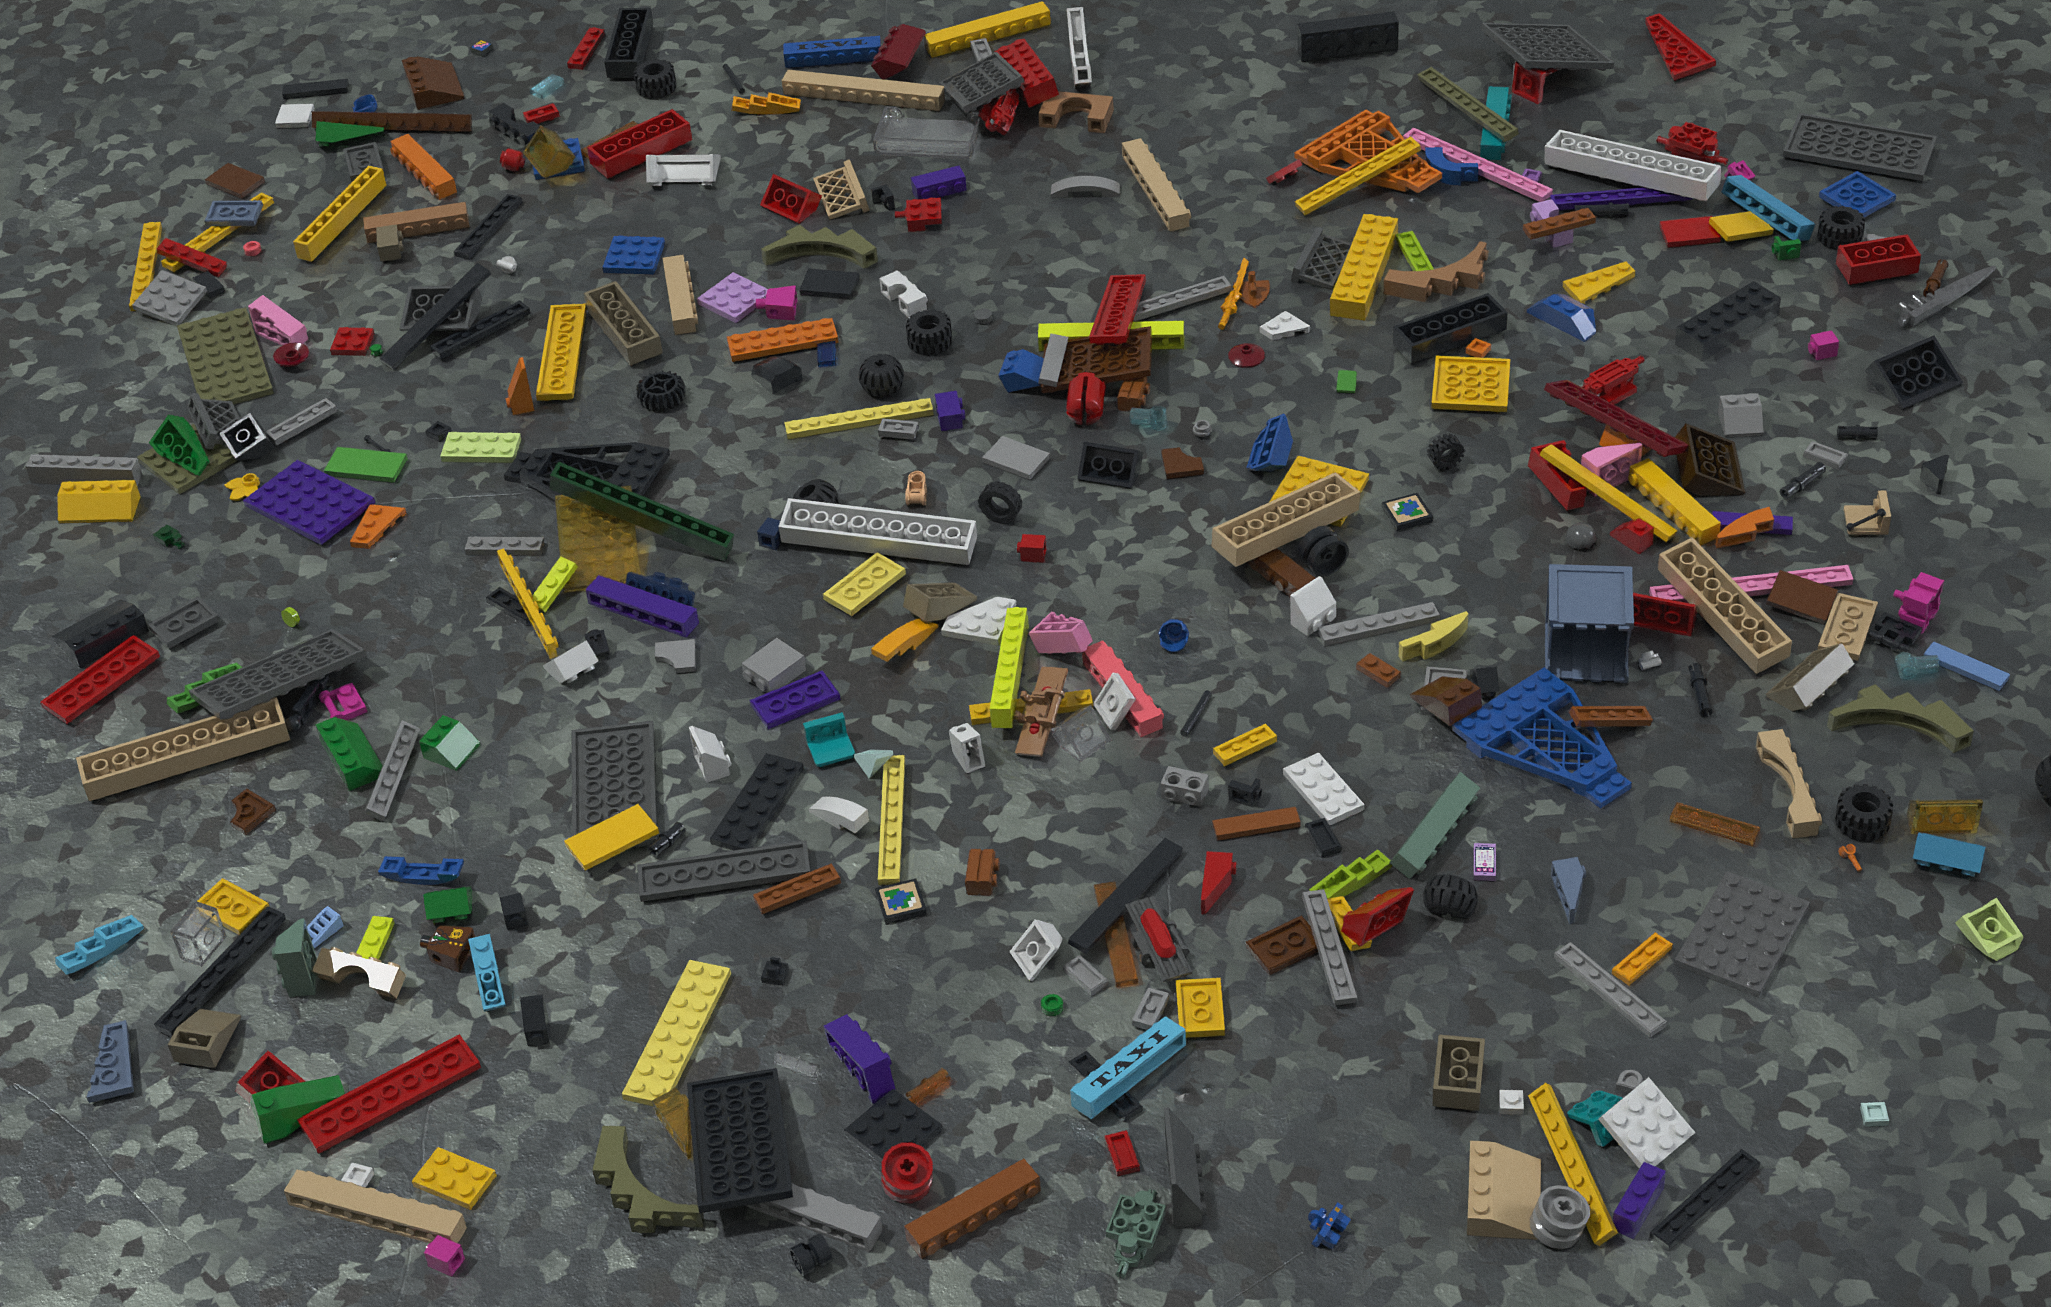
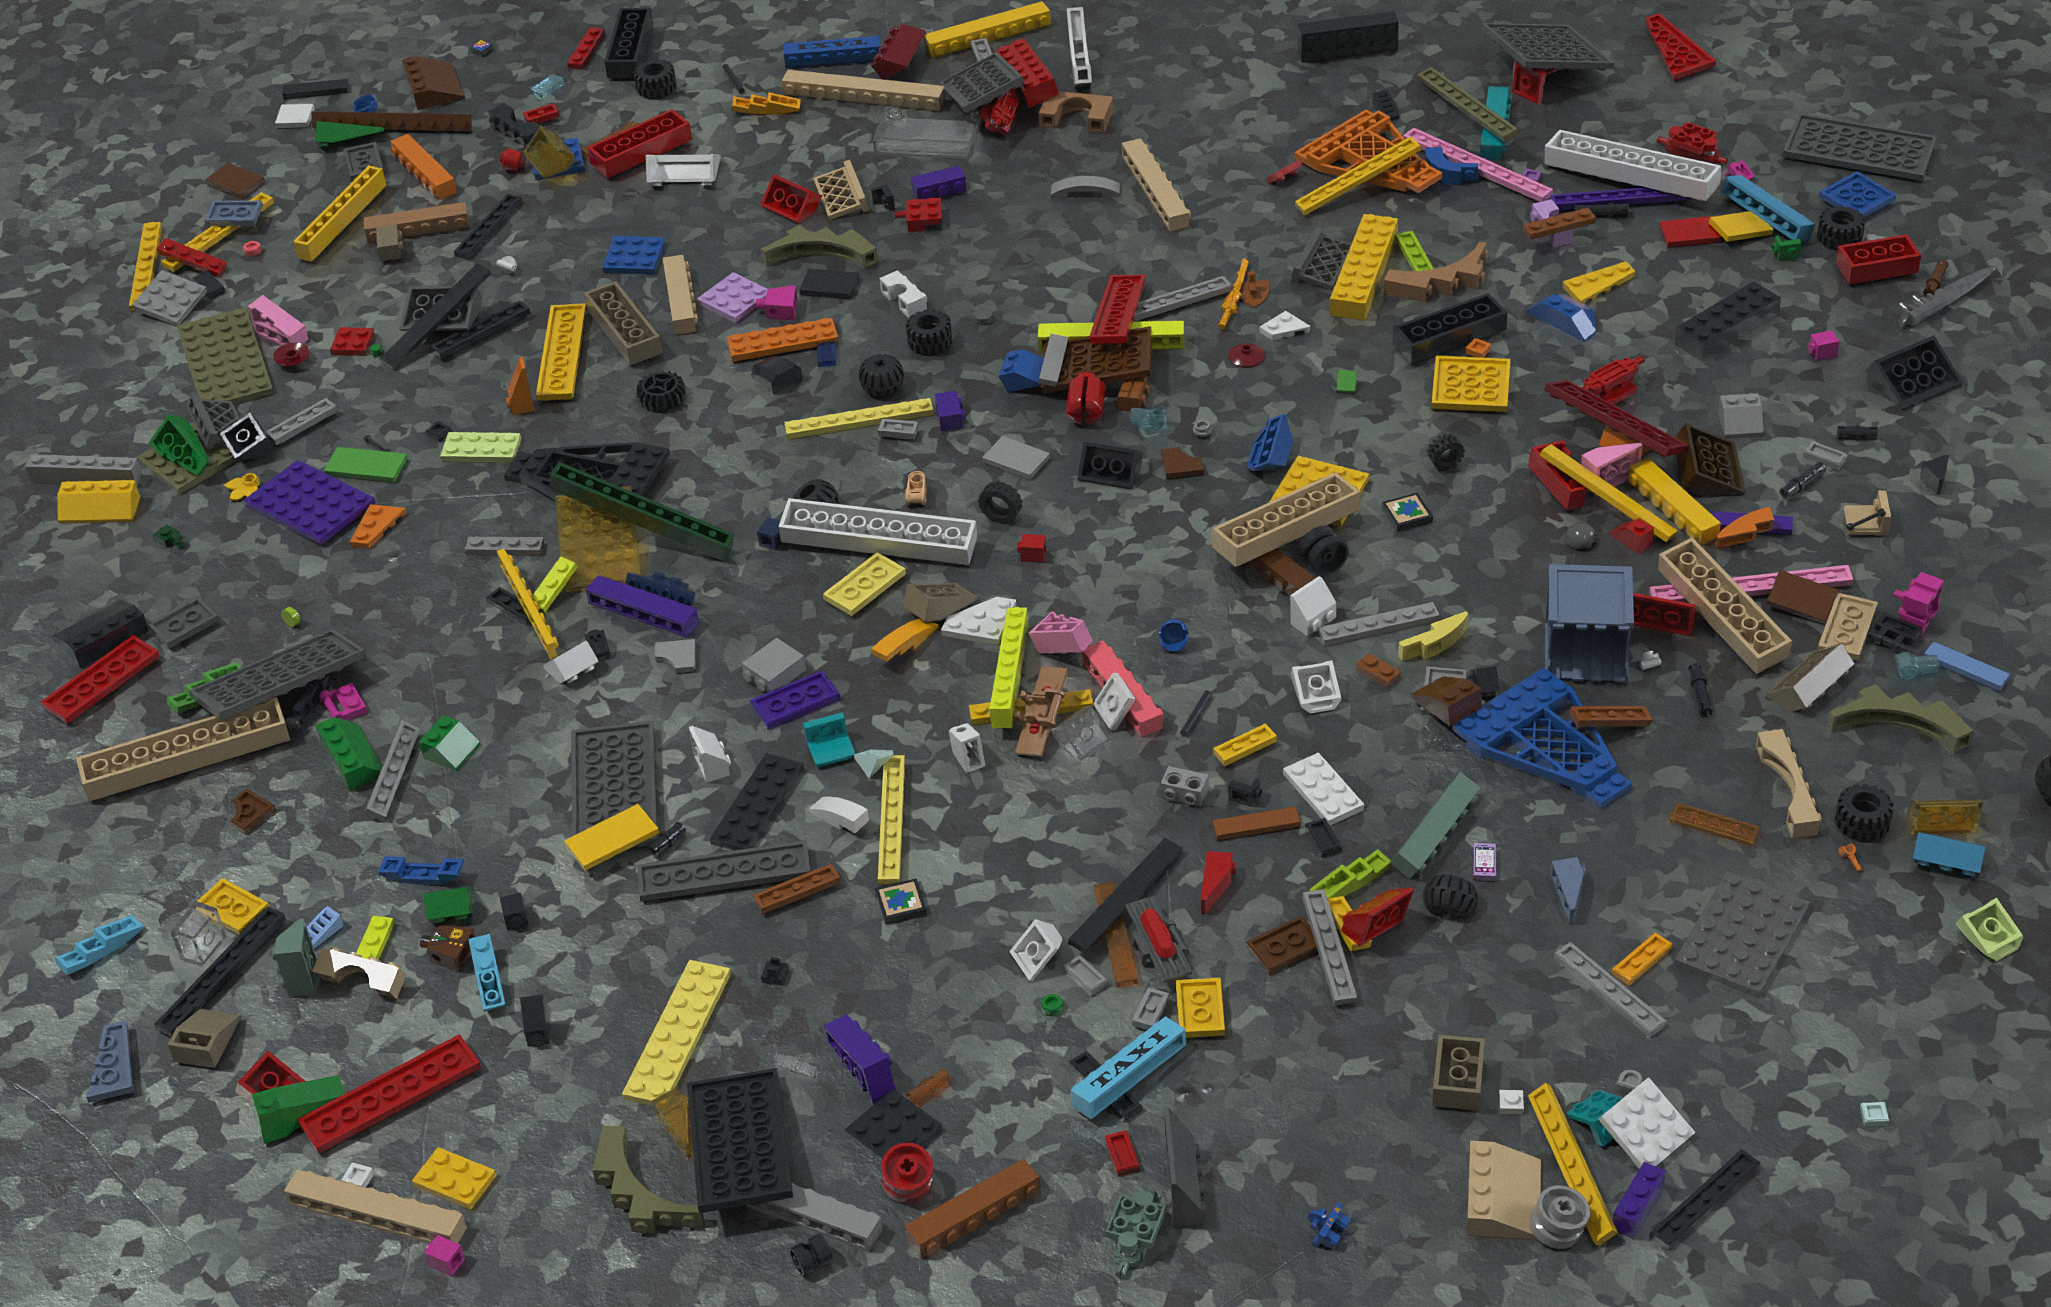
(981, 872): dark orange brick -> none
(1316, 687): none -> white slope
(1384, 103): none -> black slope

